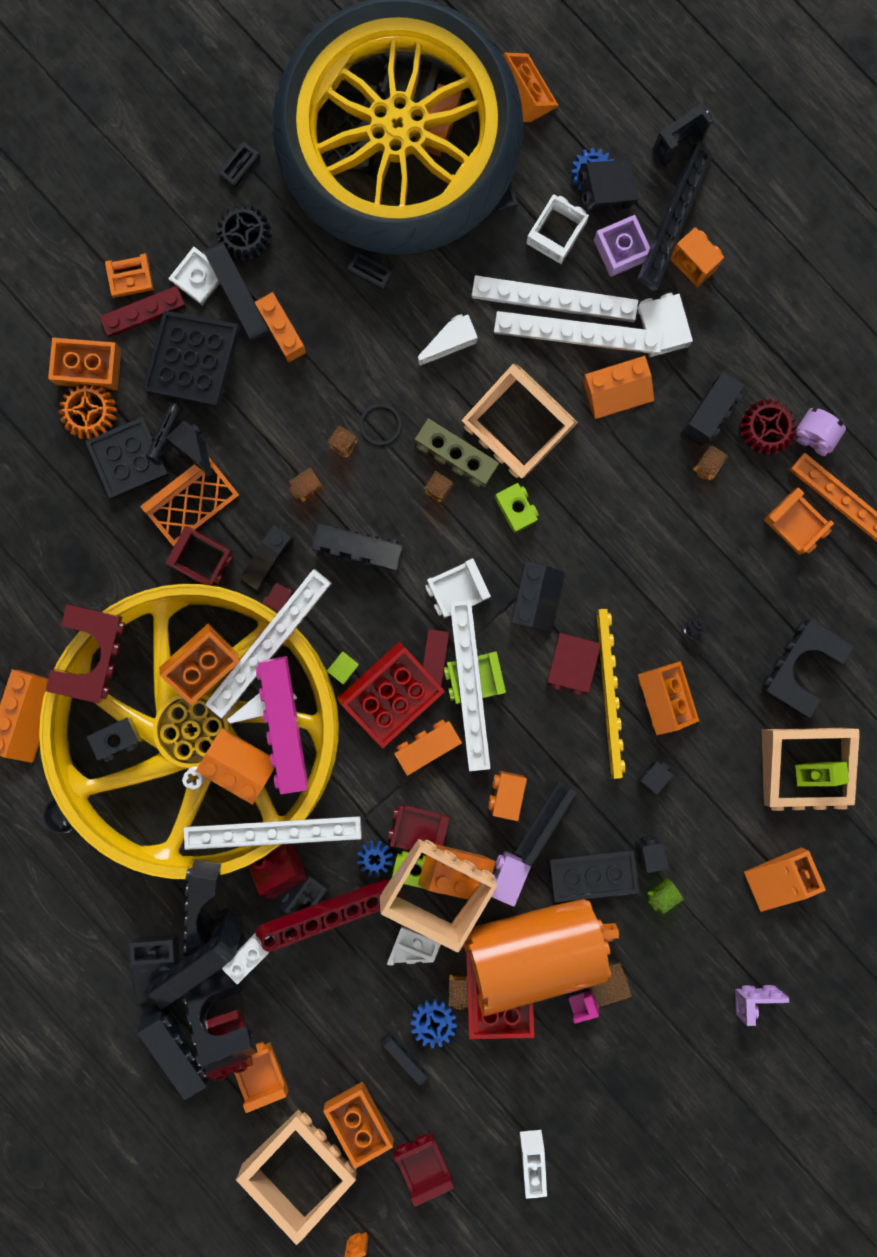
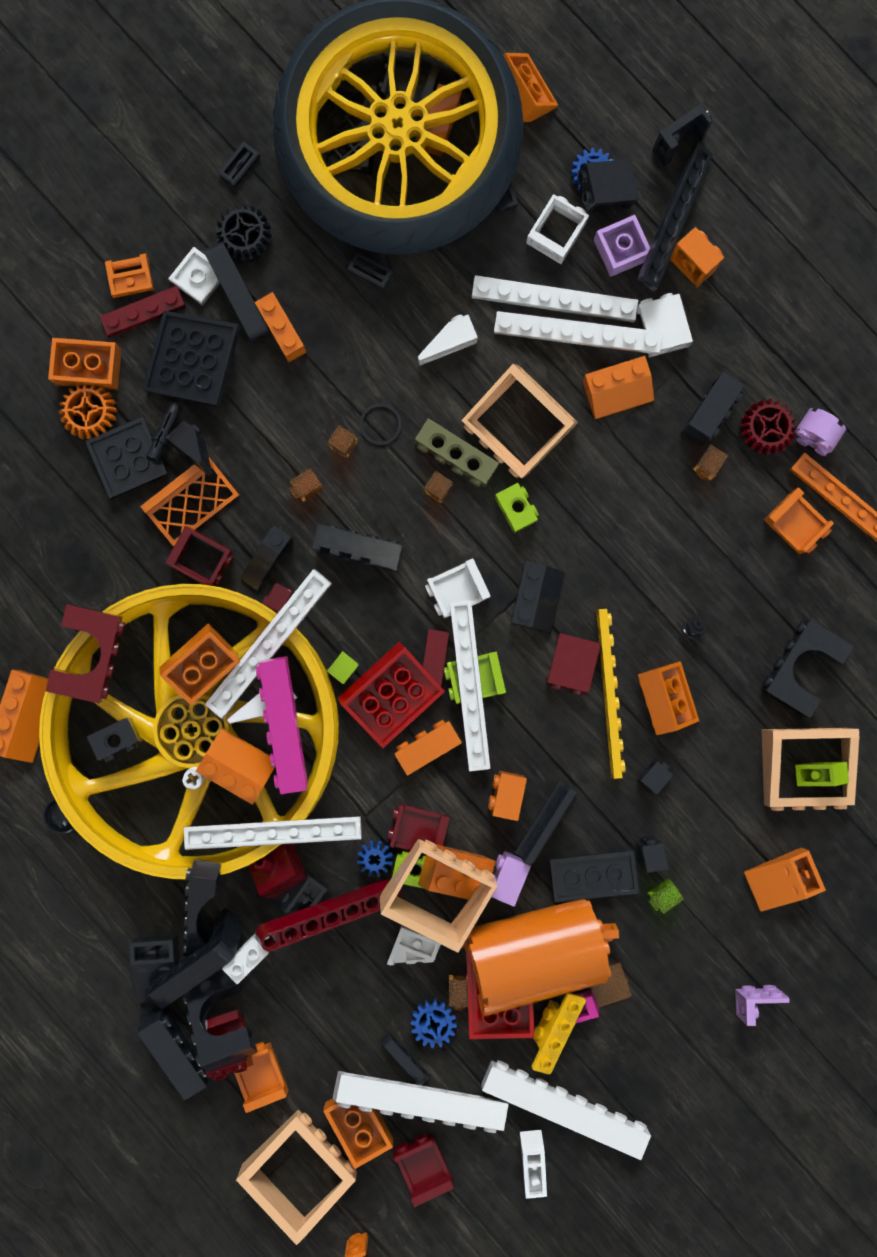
(420, 1101): none -> white brick
(554, 1030): none -> yellow bracket
(566, 1109): none -> white brick

